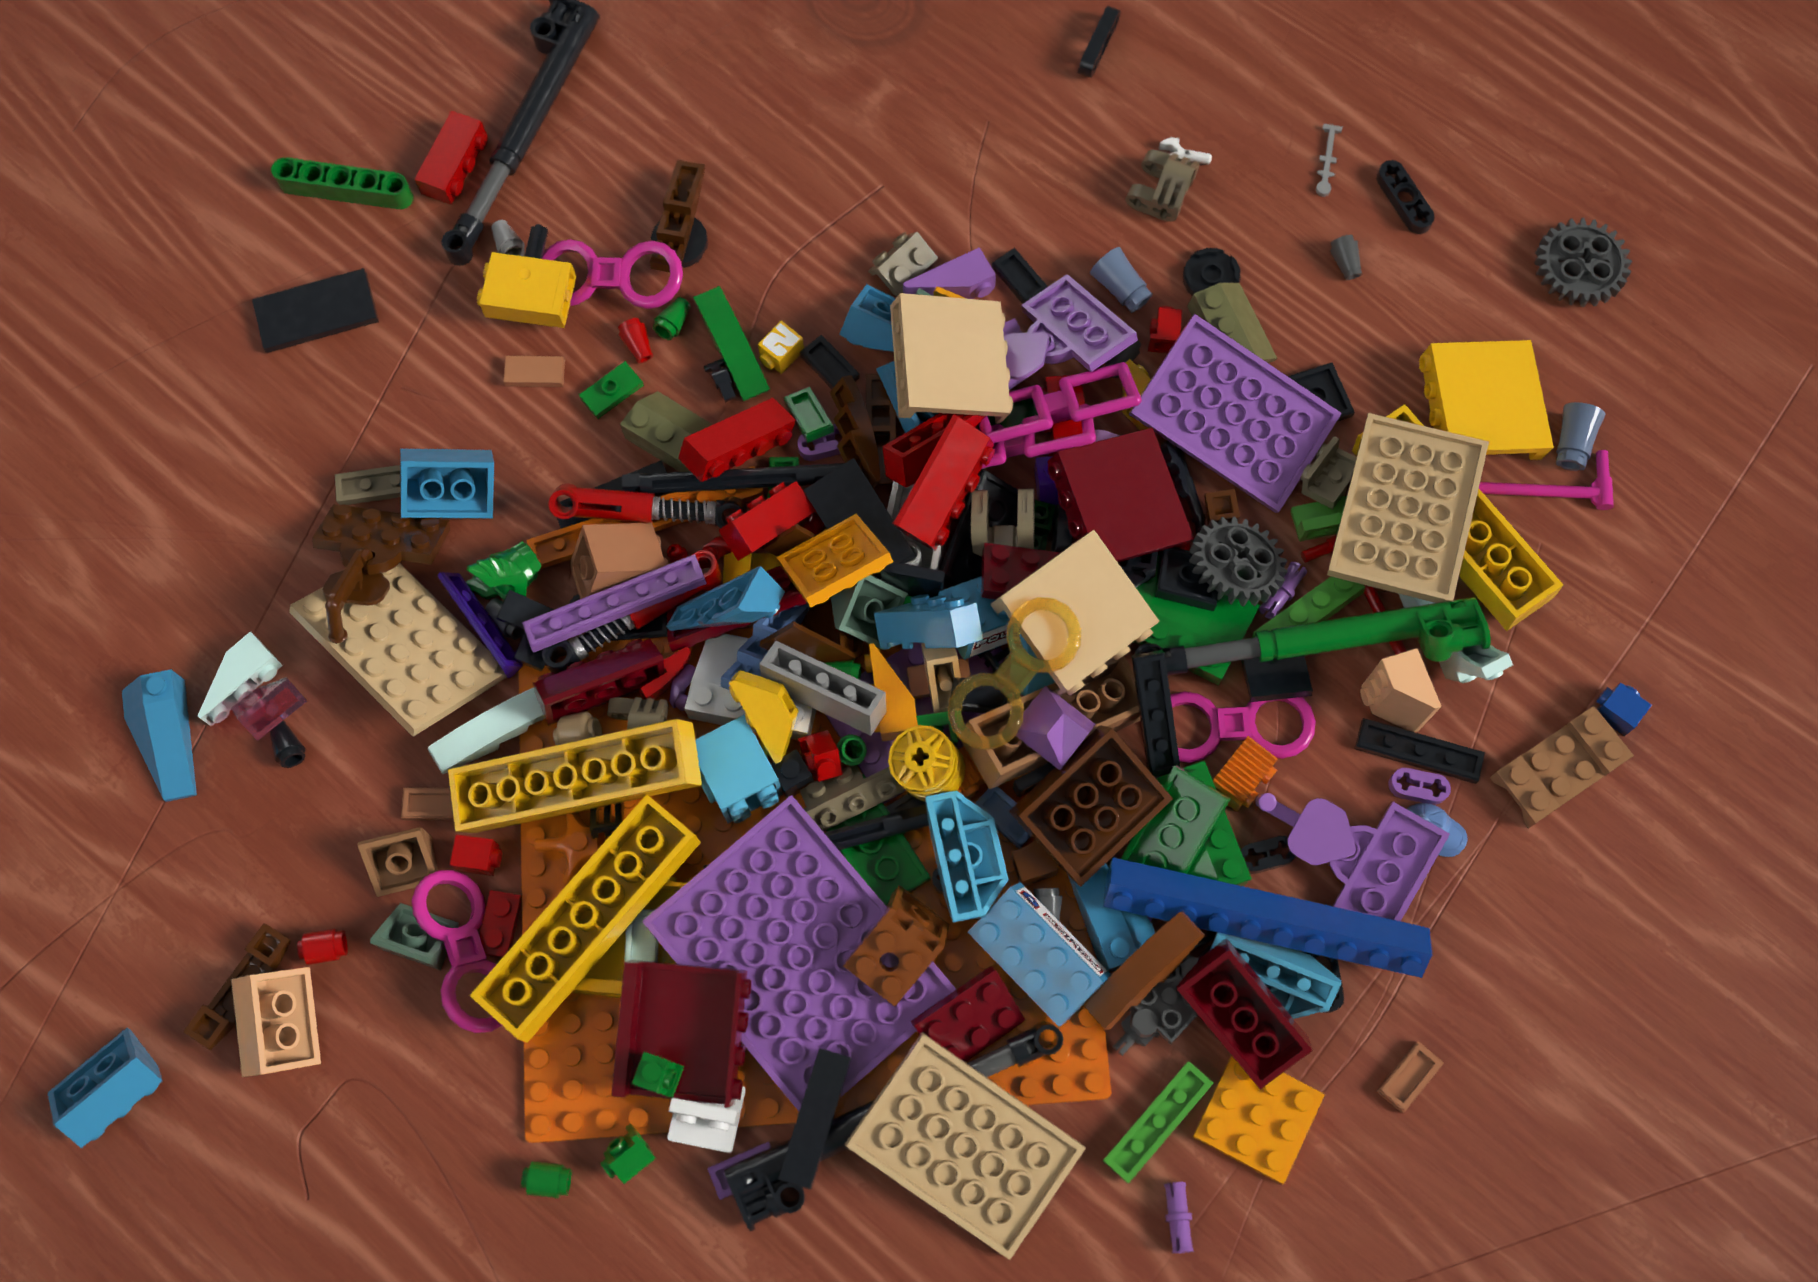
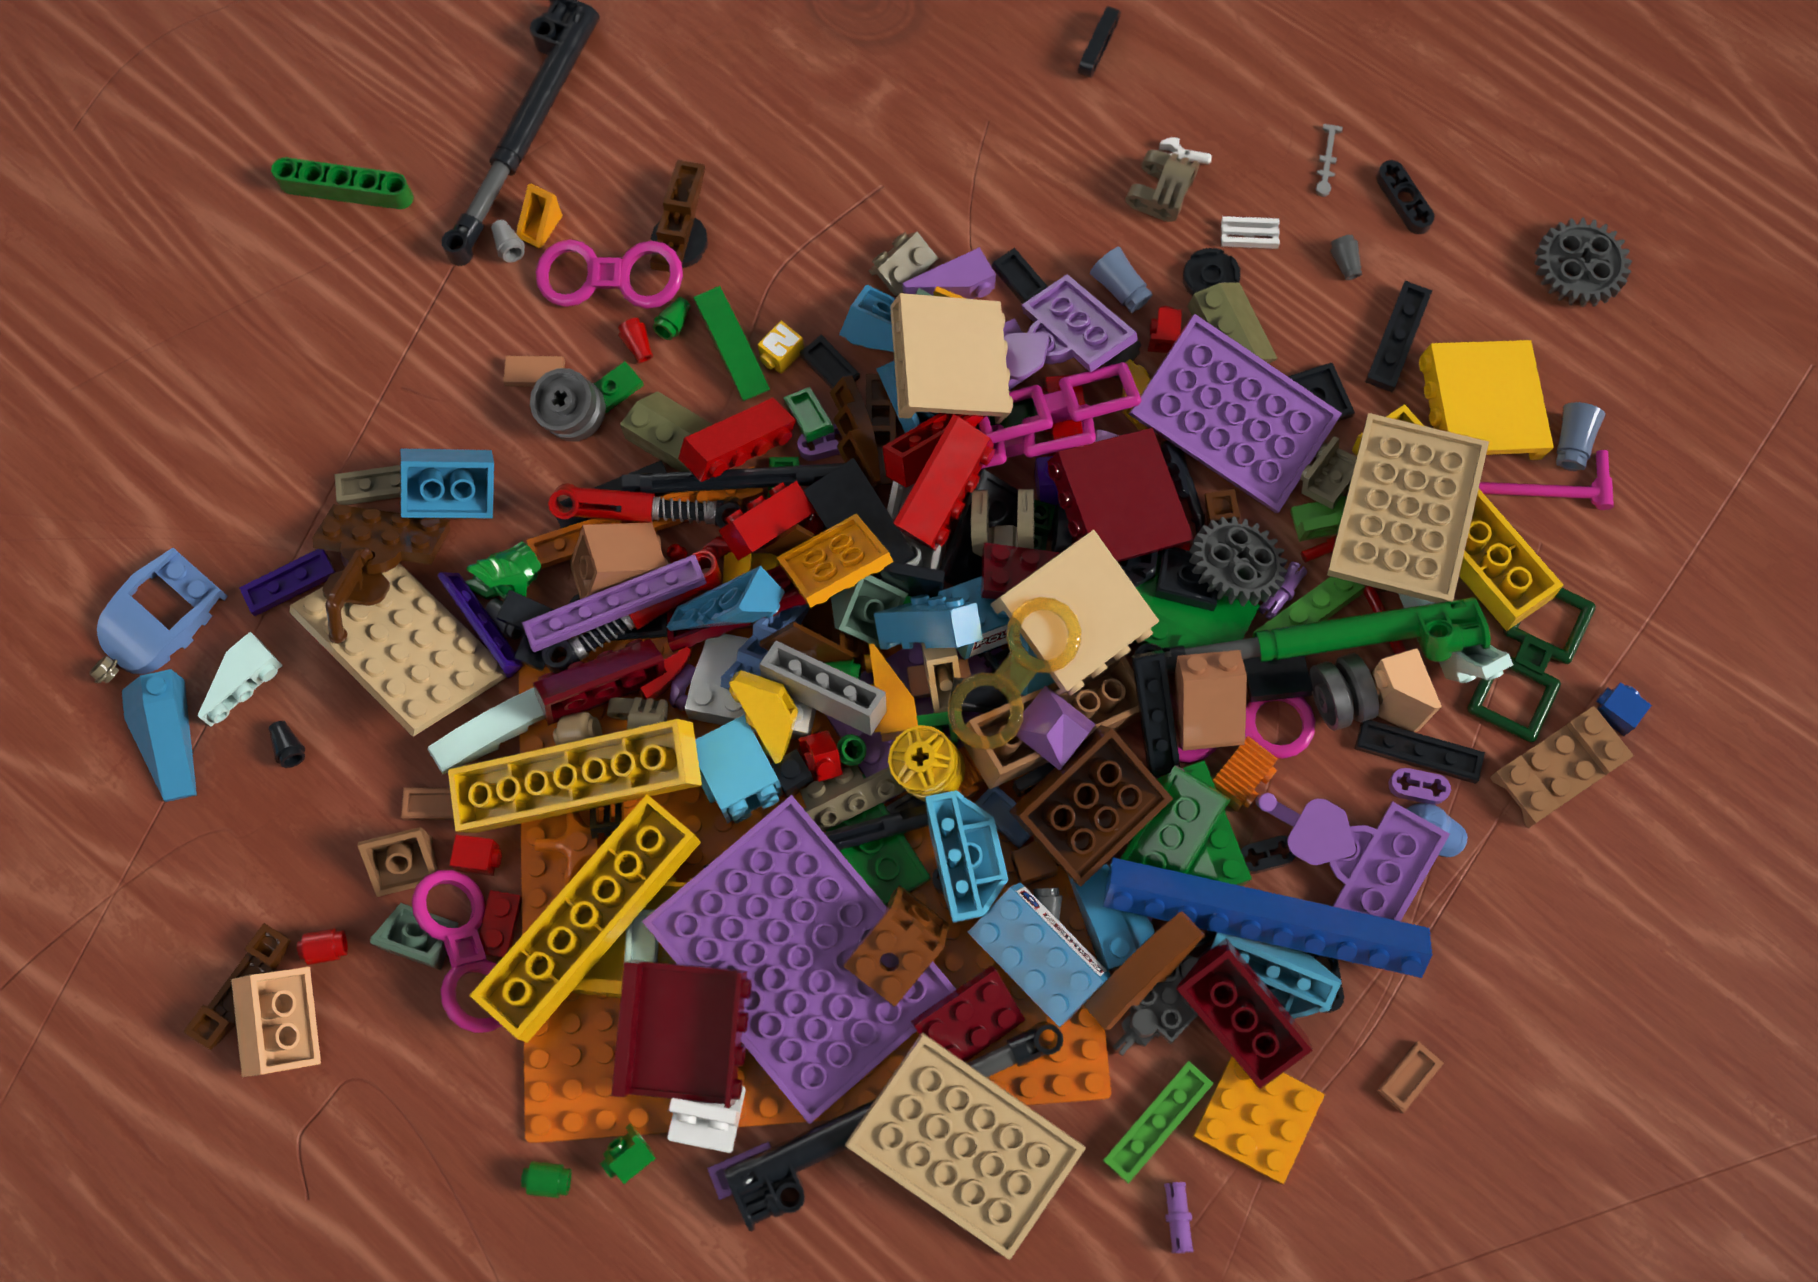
(103, 1088): dark azure slope -> none
(104, 670): none -> dark tan plate
(135, 635): none -> medium blue slope
(268, 706): clear pink slope -> none
(287, 581): none -> dark purple plate
(315, 310): black tile -> none
(451, 157): red brick -> none
(528, 286): yellow piece -> none
(538, 216): none -> light orange slope
(567, 404): none -> flat silver wheel
(658, 1075): green brick -> none
(721, 379): black piece -> none
(815, 1119): black tile -> none
(1210, 699): none -> nougat slope
(1250, 228): none -> white tile
(1344, 691): none -> flat silver wheel
(1398, 336): none -> black plate
(1531, 662): none -> dark green bar

